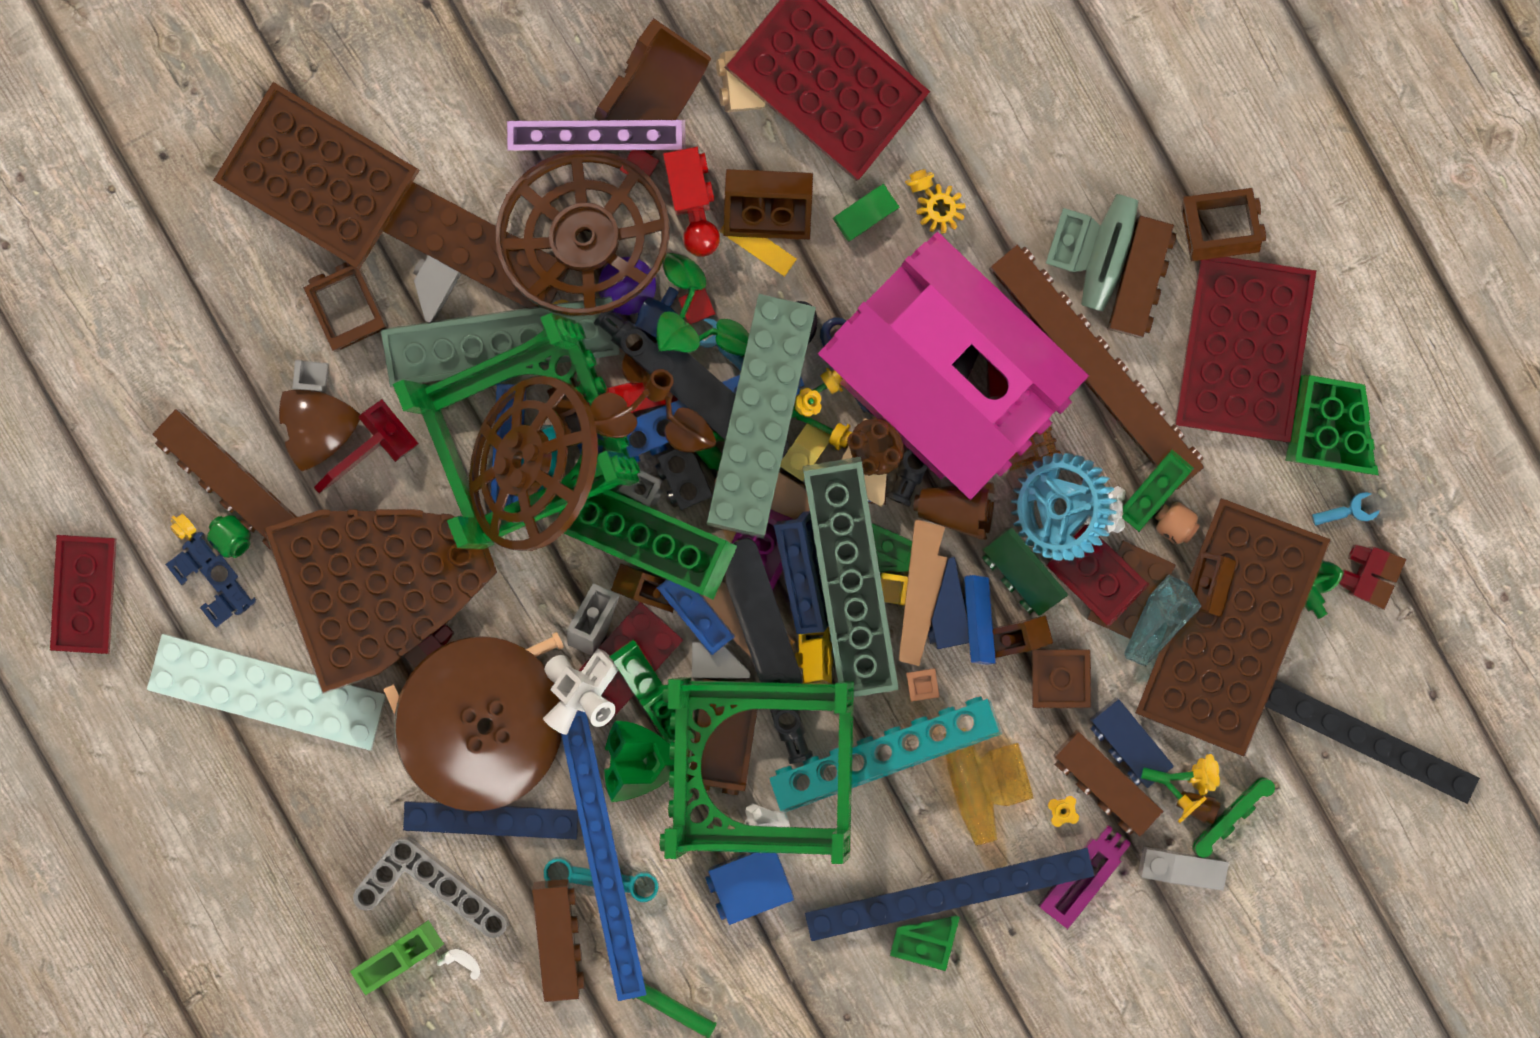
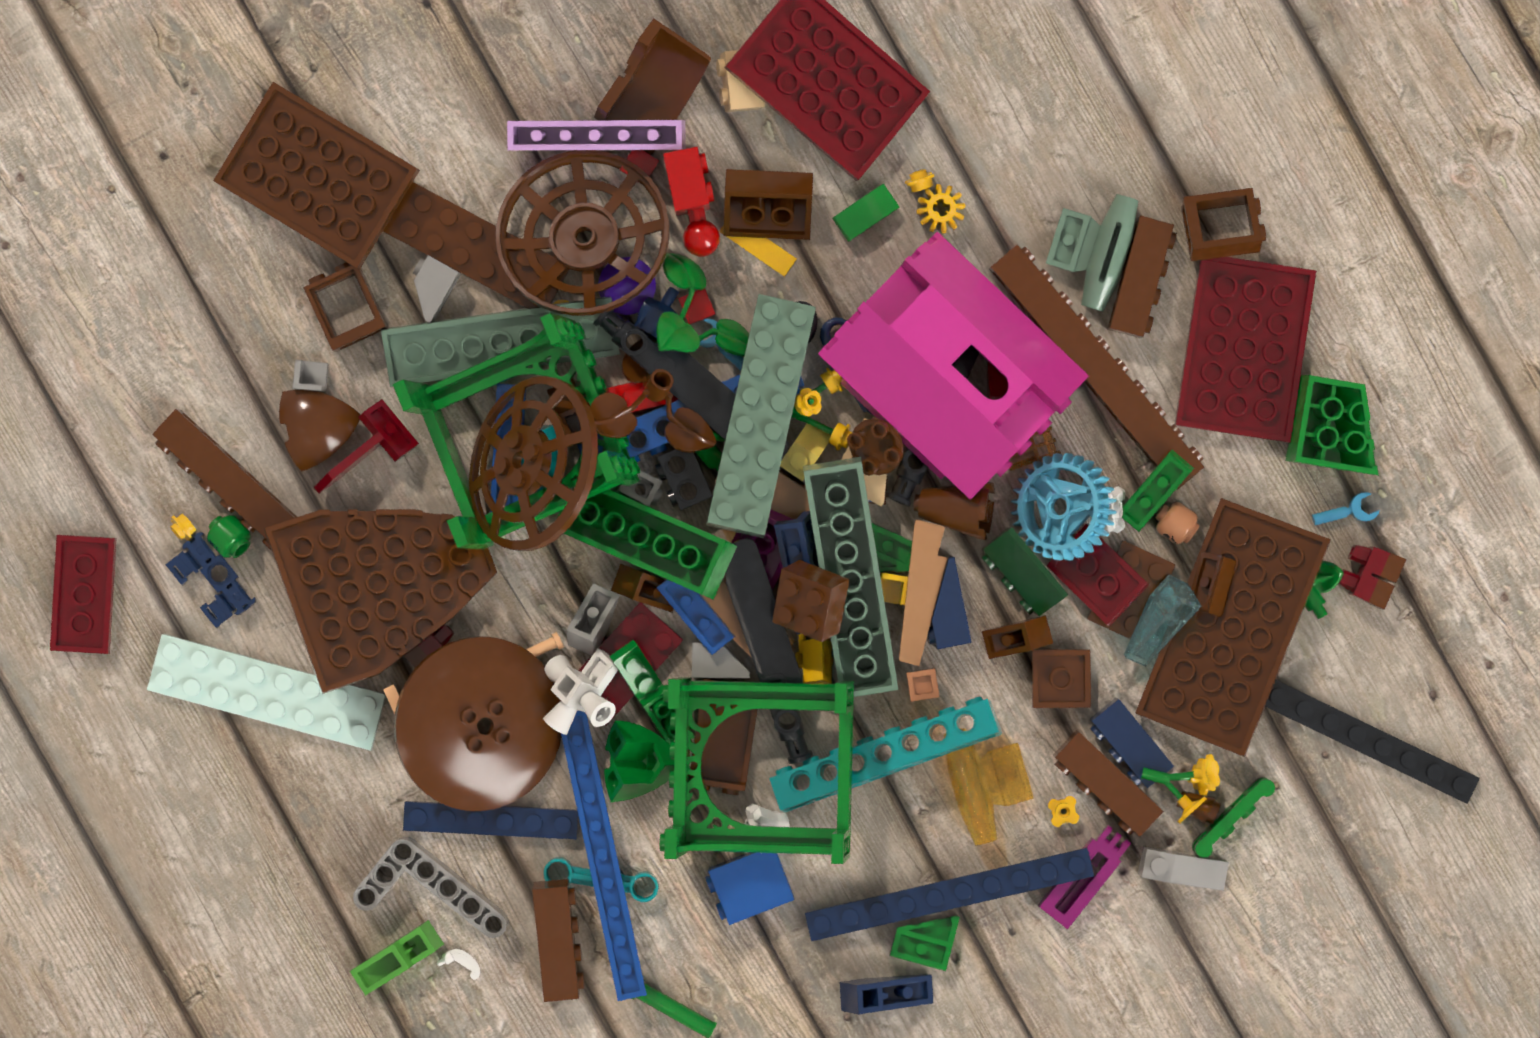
(810, 600): none -> reddish brown brick
(885, 993): none -> dark blue slope
(979, 620): blue tile -> none

